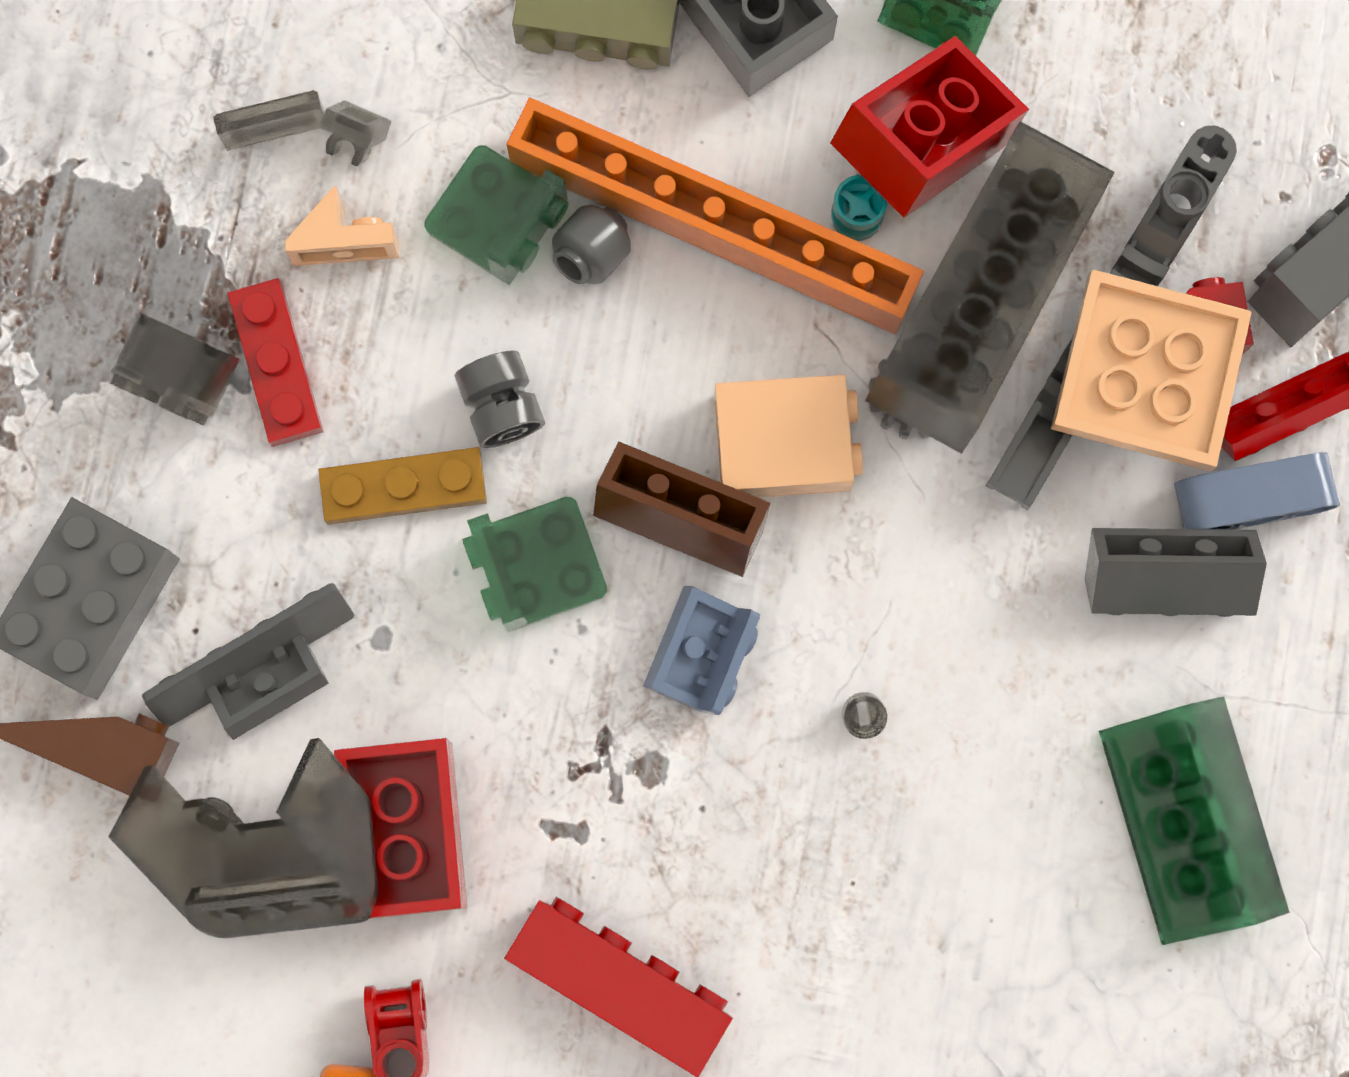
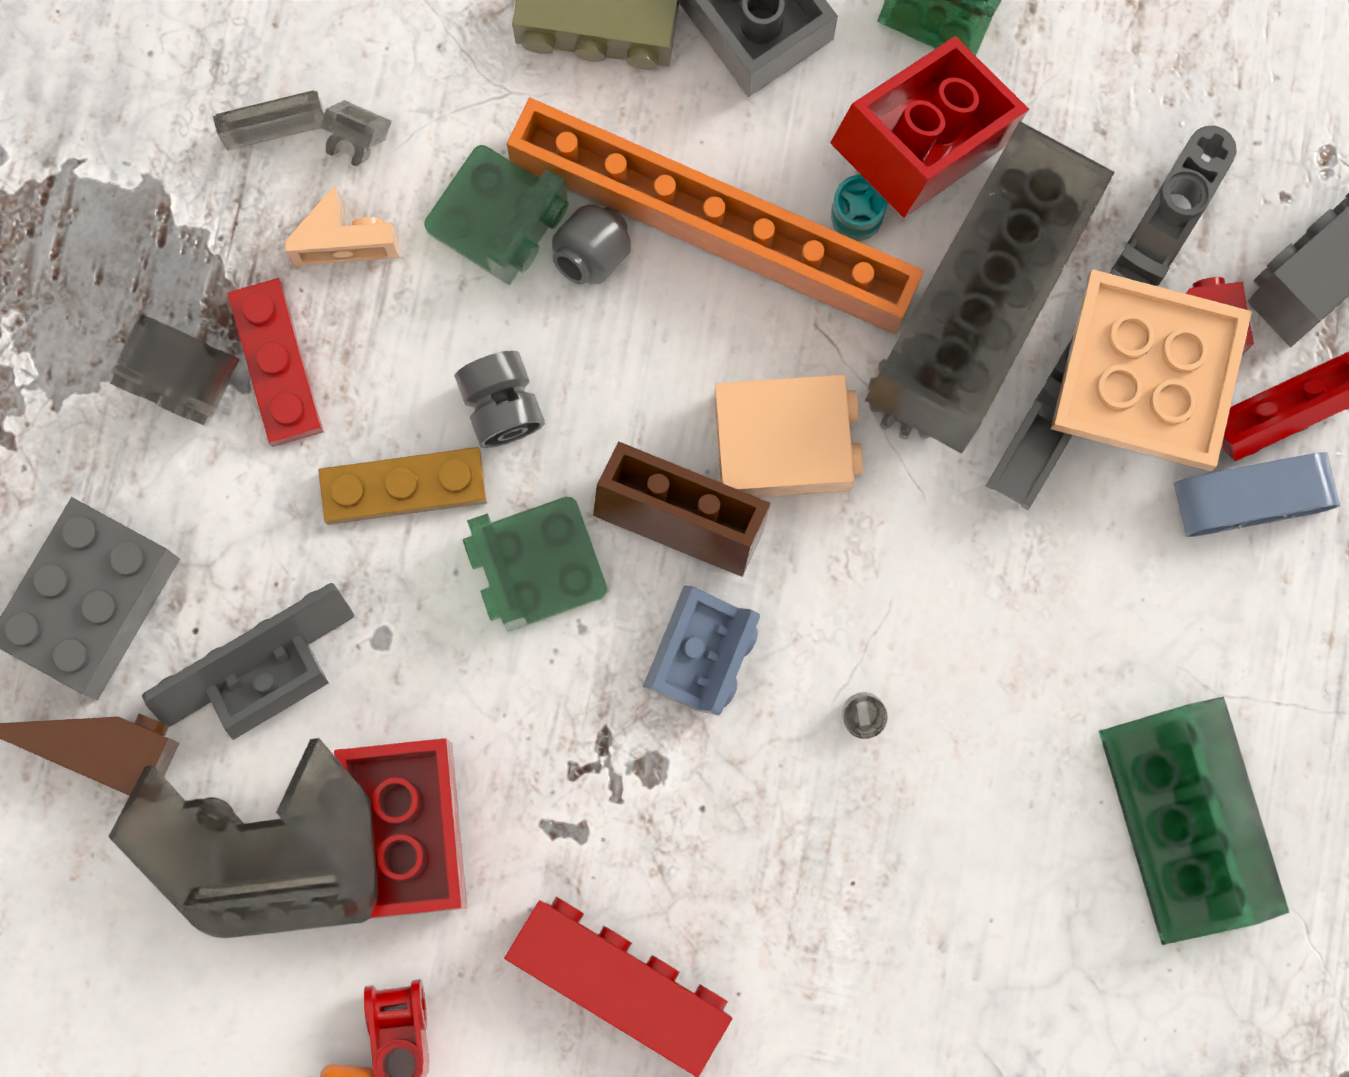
(1174, 571): dark grey brick -> none

